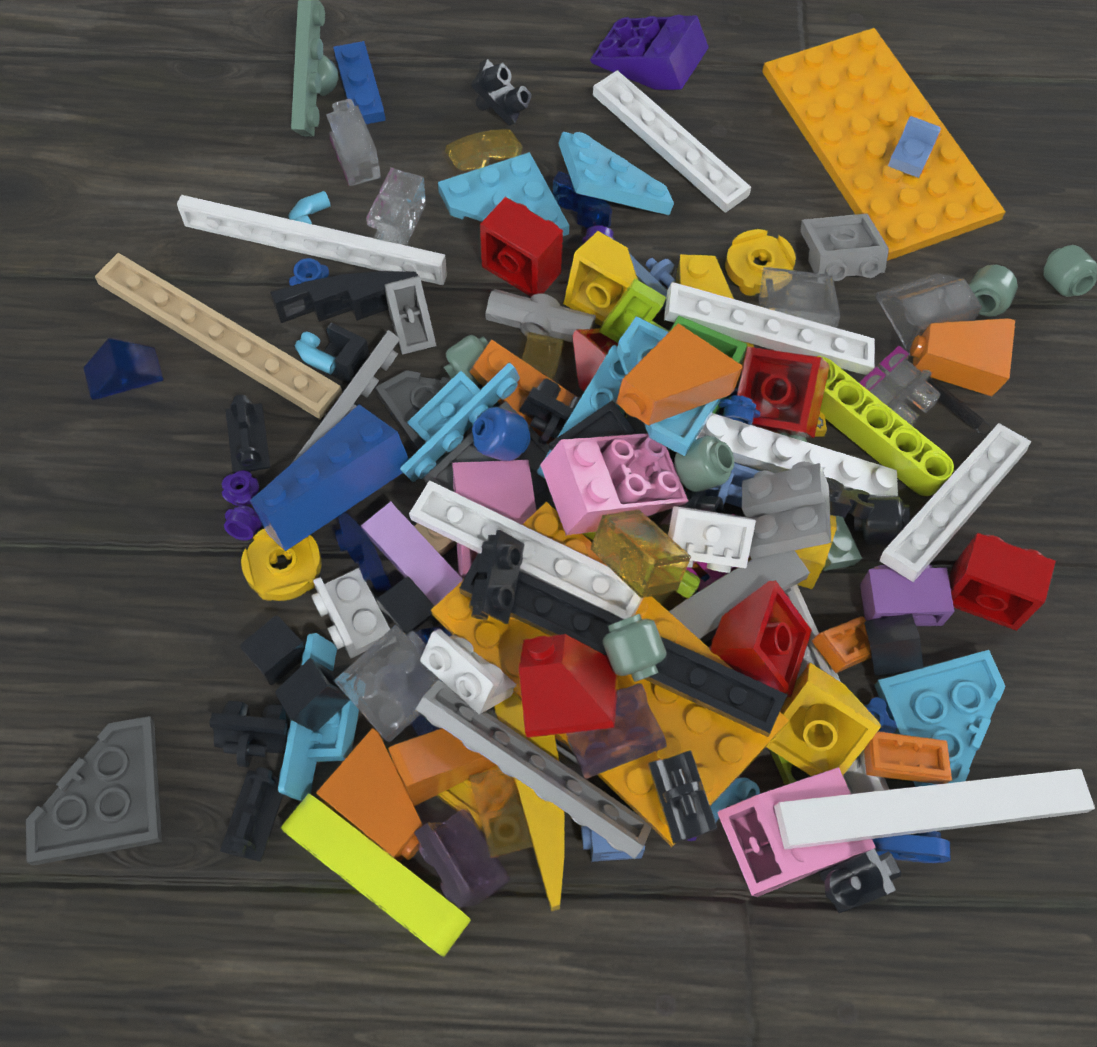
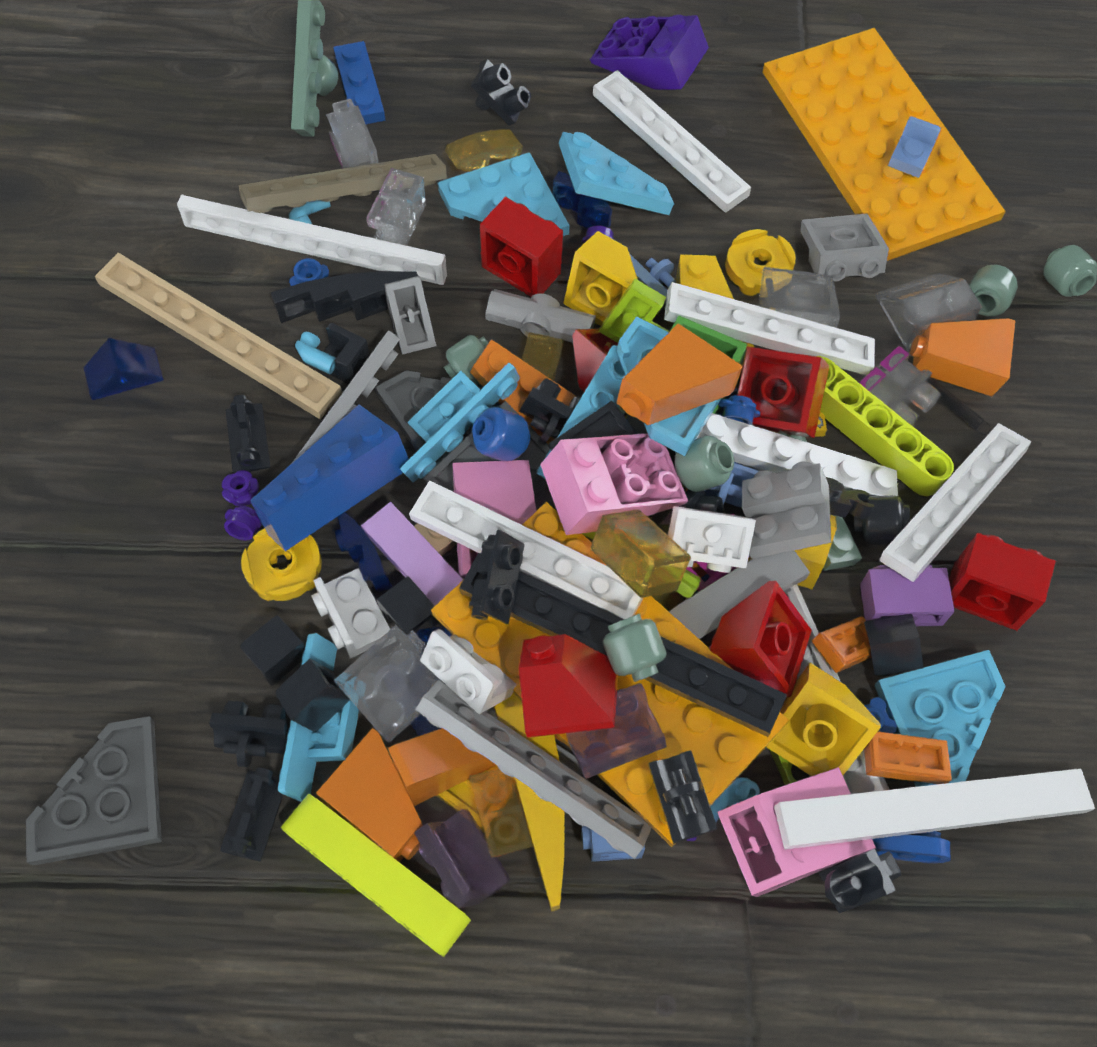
(332, 184): none -> dark tan plate

